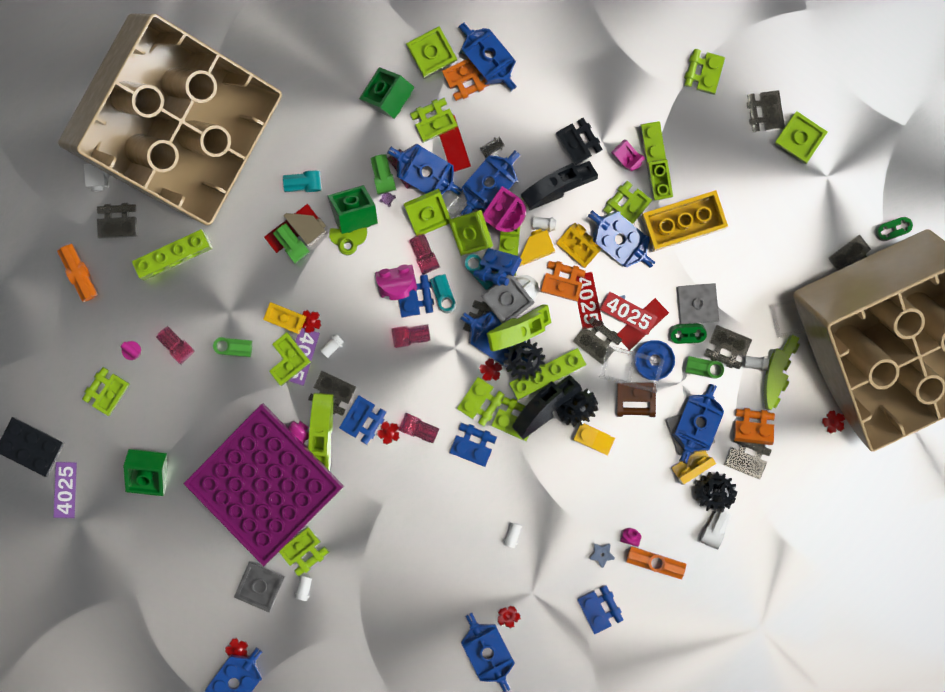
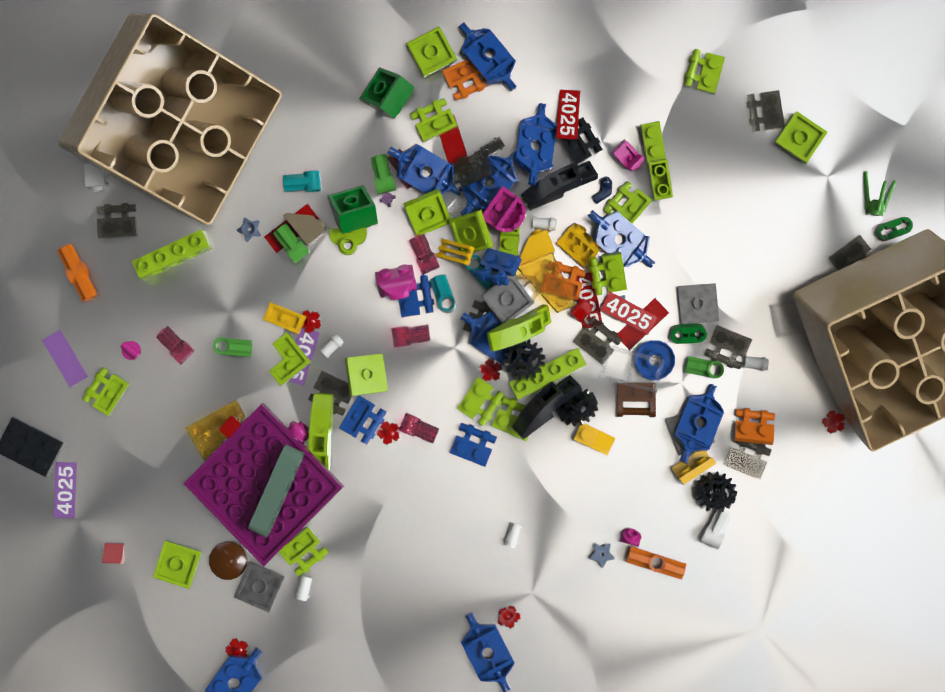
(65, 358): none -> medium lavender sticker
(113, 553): none -> red slope
(145, 472): green slope -> none
(177, 564): none -> lime plate
(206, 431): none -> clear yellow wing
(228, 560): none -> reddish brown dish
(230, 426): none -> red slope
(248, 224): none -> sand blue plate
(276, 491): none -> sand green beam
(366, 374): none -> lime plate
(443, 248): none -> yellow tile
(472, 168): none -> clear smoke plate
(540, 130): none -> blue plate
(548, 281): none -> clear yellow wing
(568, 114): none -> red sticker
(581, 310): none -> red slope
(594, 611): blue plate -> none
(605, 190): none -> dark blue arm
(614, 273): none -> lime plate
(684, 221): yellow brick -> none
(775, 379): lime slope -> none
(877, 206): none -> bright green plant

